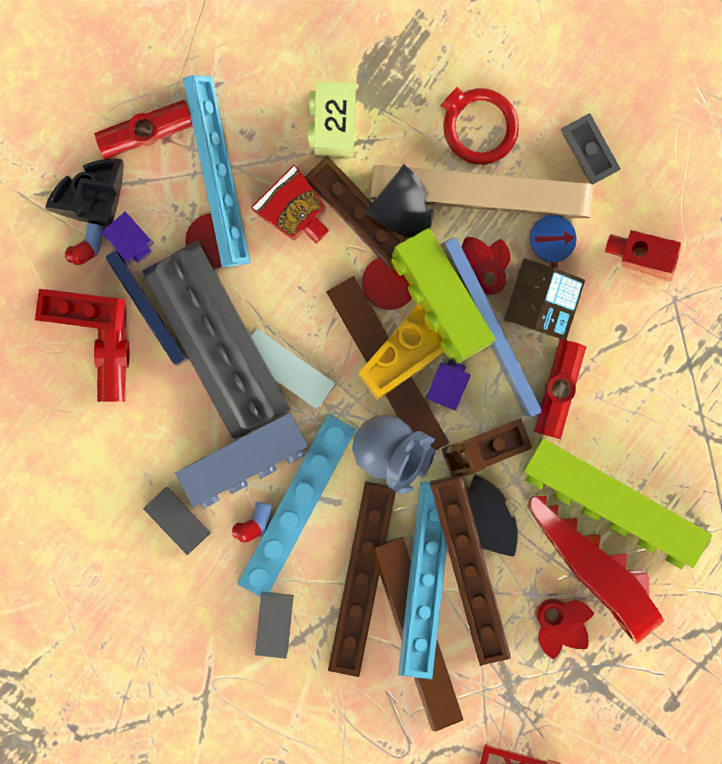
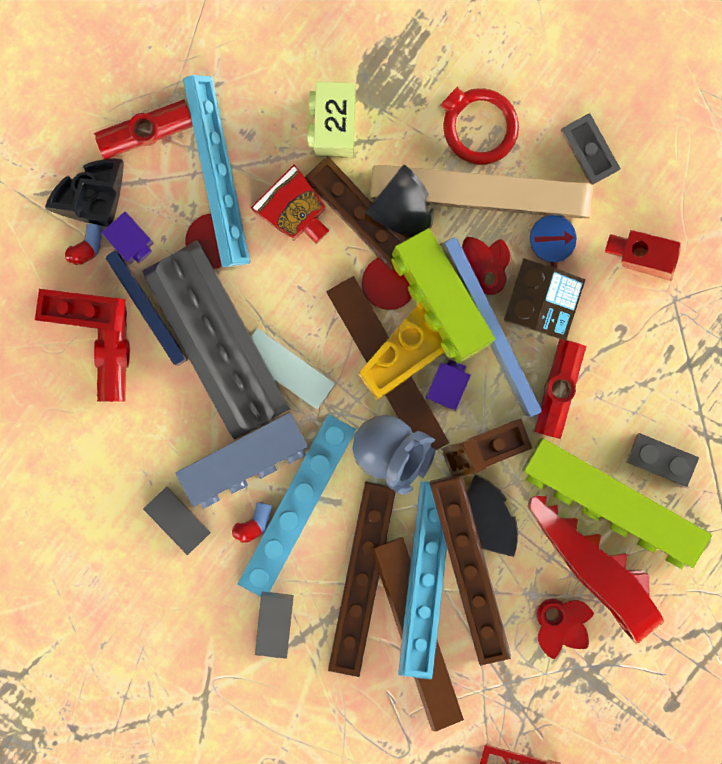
(662, 459): none -> dark grey plate

